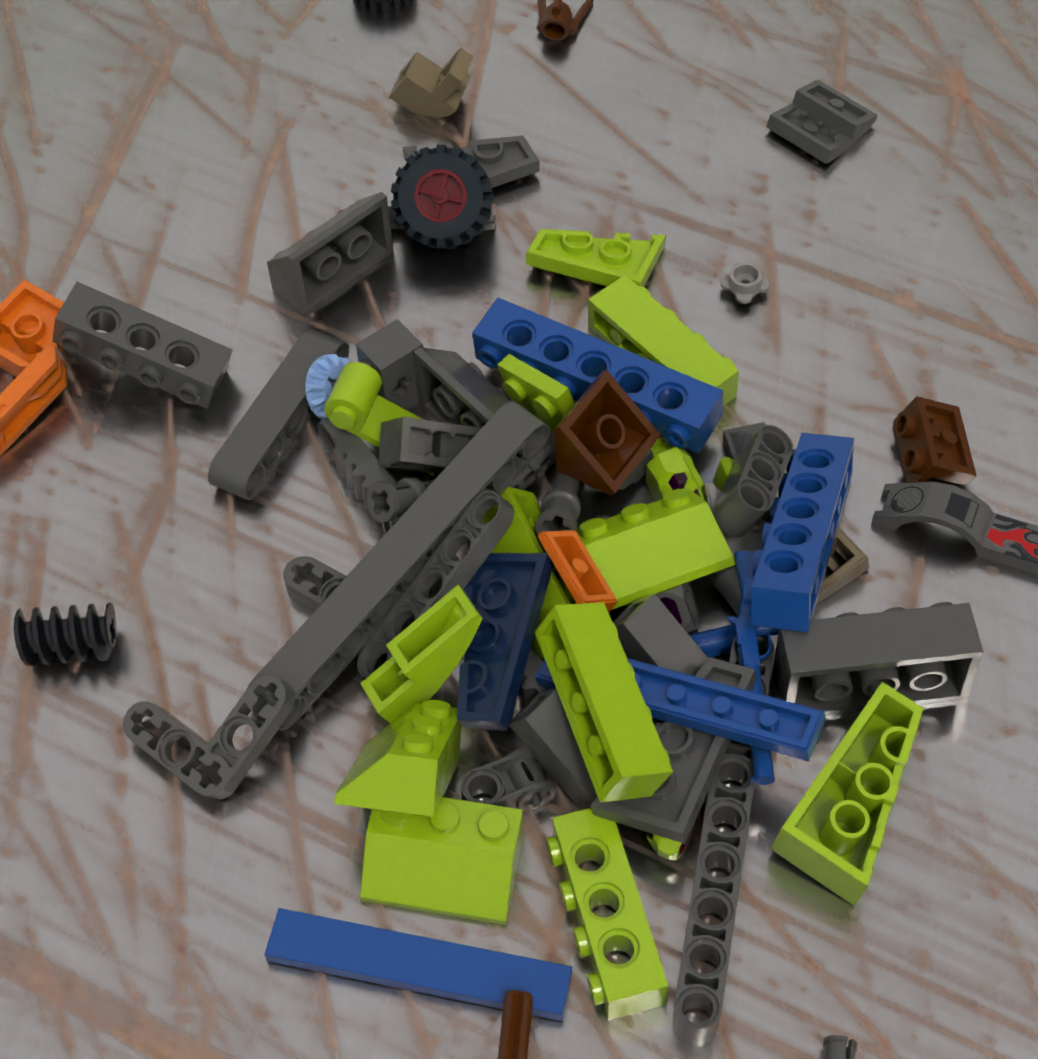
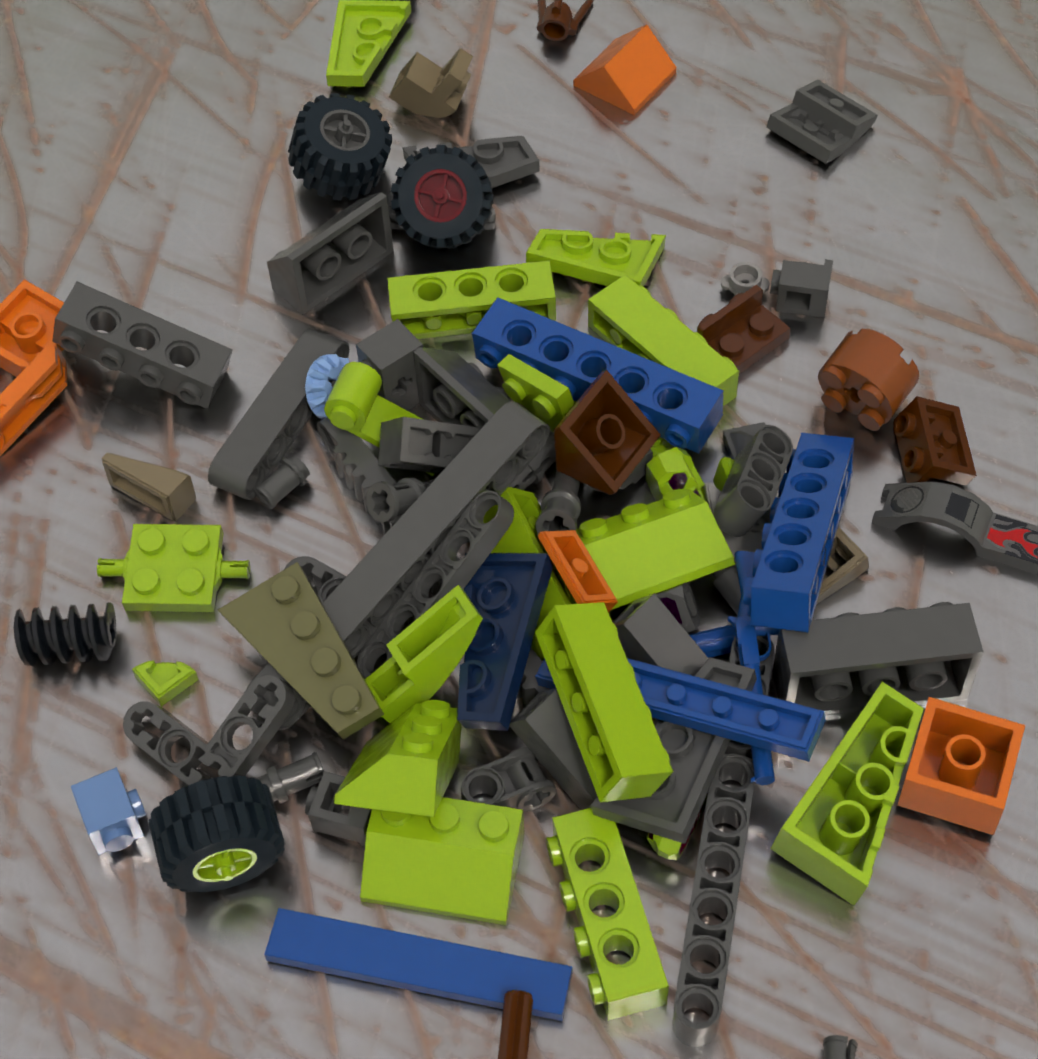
(109, 811): none -> medium blue brick
(155, 486): none -> dark tan slope
(165, 679): none -> lime tile
(173, 568): none -> lime plate
(216, 834): none -> black wheel
(282, 481): none -> dark grey pin
(293, 777): none -> dark grey pin
(299, 640): none -> olive wing
(325, 814): none -> dark grey brick
(339, 146): none -> black wheel
(362, 38): none -> lime wing
(459, 299): none -> lime brick
(628, 71): none -> orange slope
(744, 329): none -> reddish brown bracket
(802, 287): none -> dark grey brick
(867, 378): none -> dark orange brick
(961, 766): none -> orange brick

